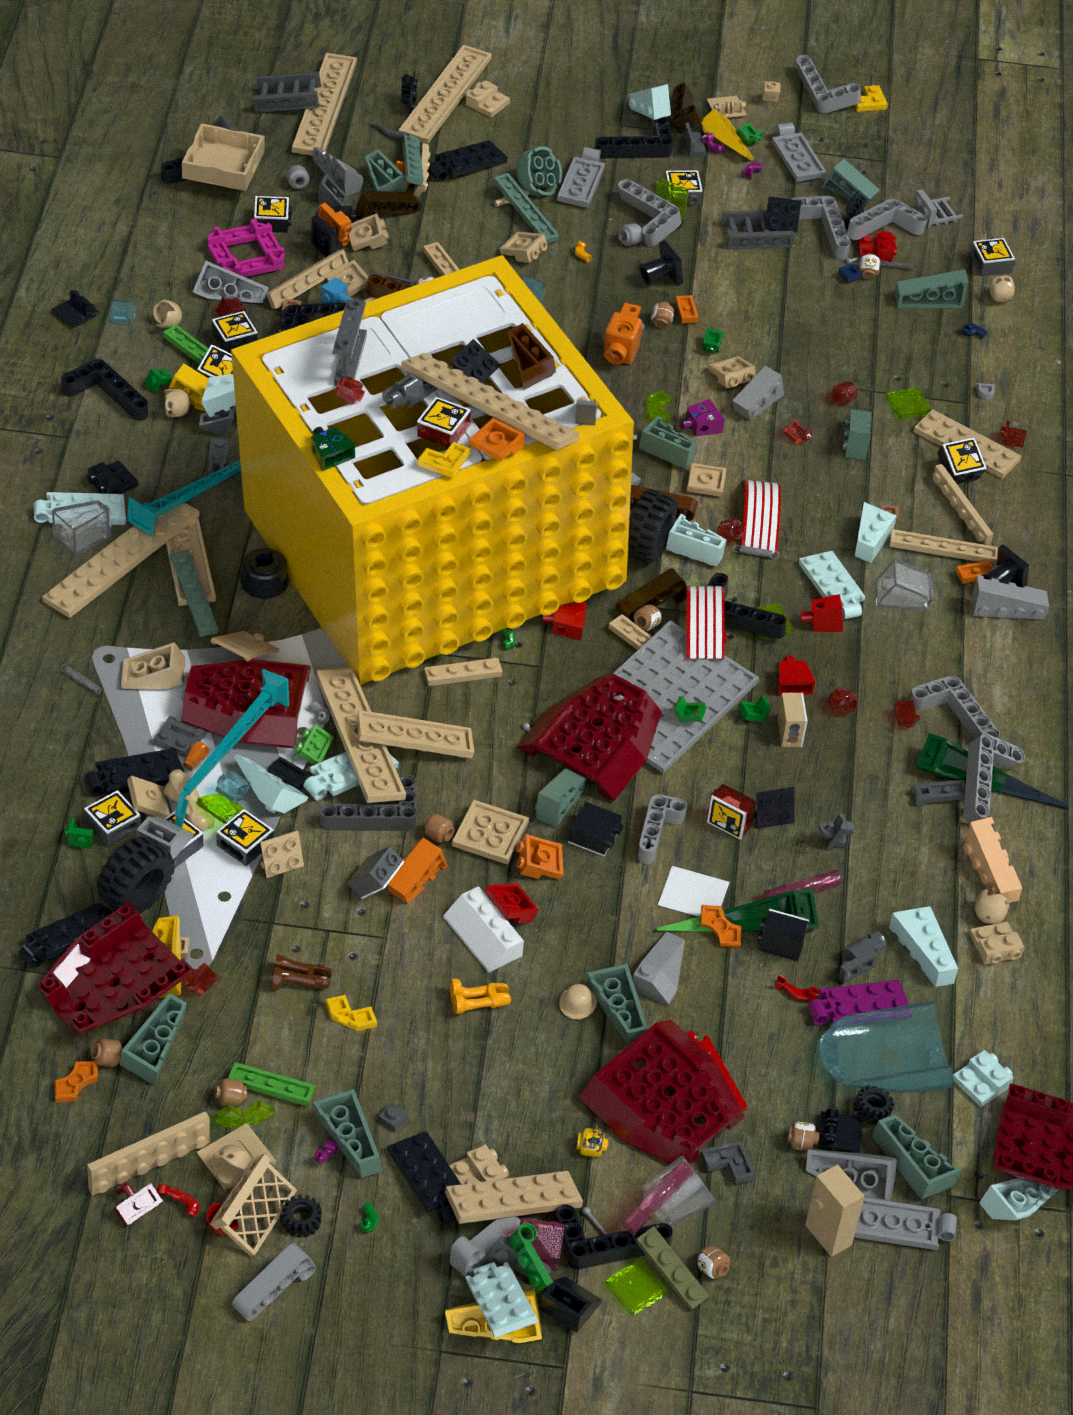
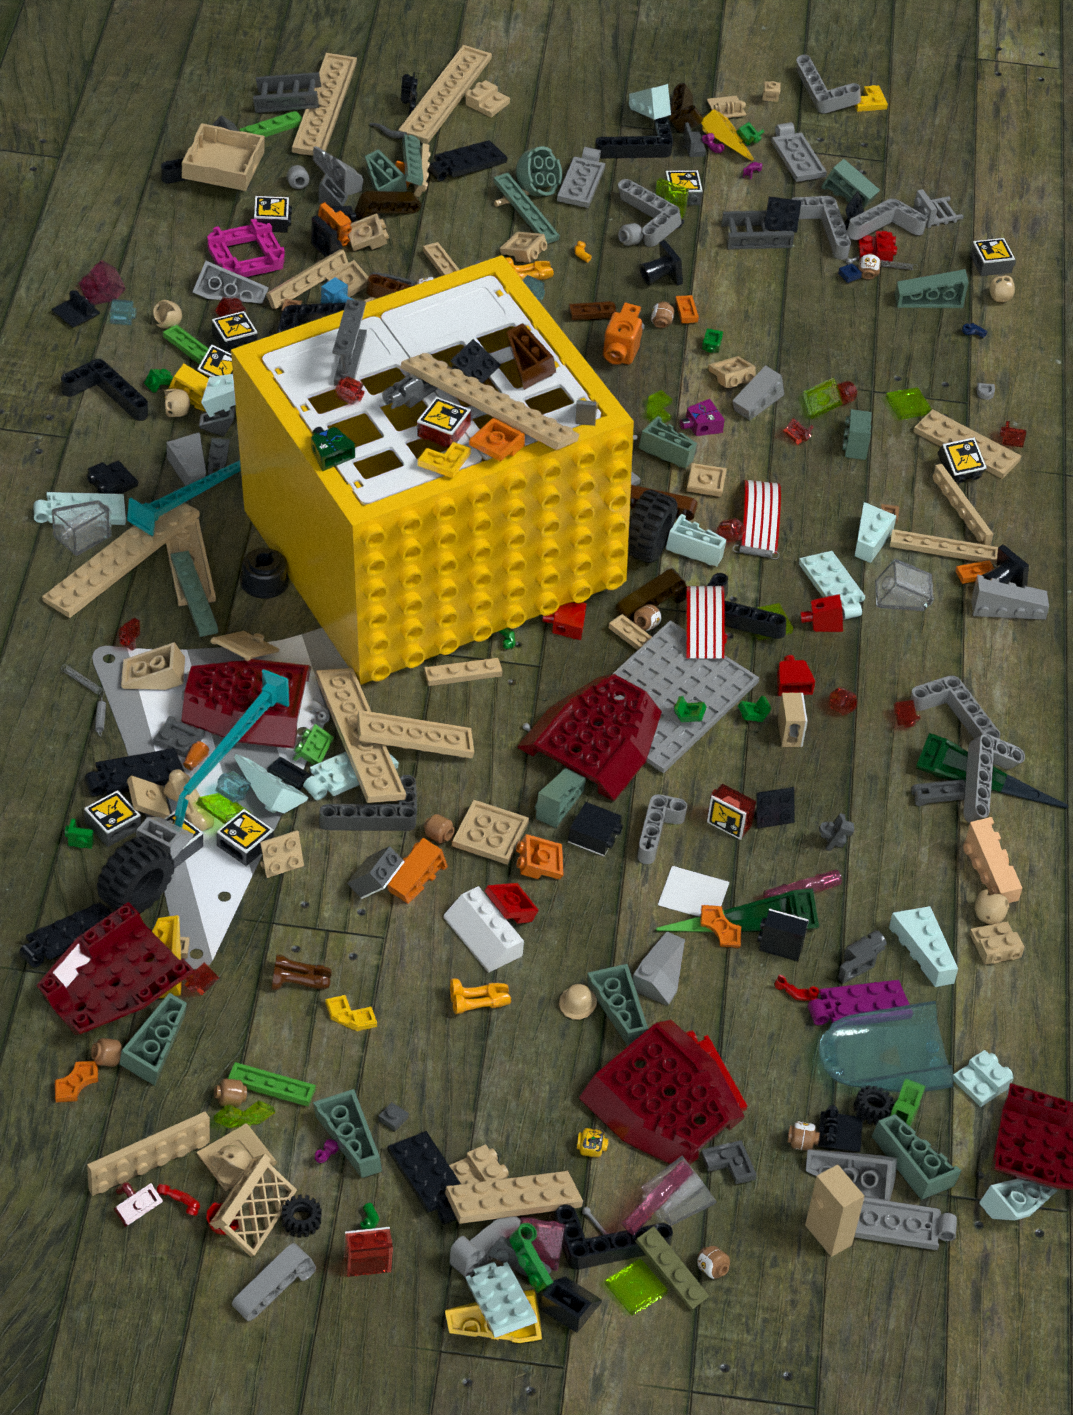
(100, 716): none -> light grey piece
(102, 284): none -> clear pink slope
(129, 633): none -> clear red bracket
(187, 458): none -> light grey wedge
(275, 125): none -> bright green plate
(368, 1251): none -> clear red piece
(537, 270): none -> light orange piece
(591, 310): none -> reddish brown plate
(822, 398): none -> clear neon green tile
(908, 1101): none -> bright green brick

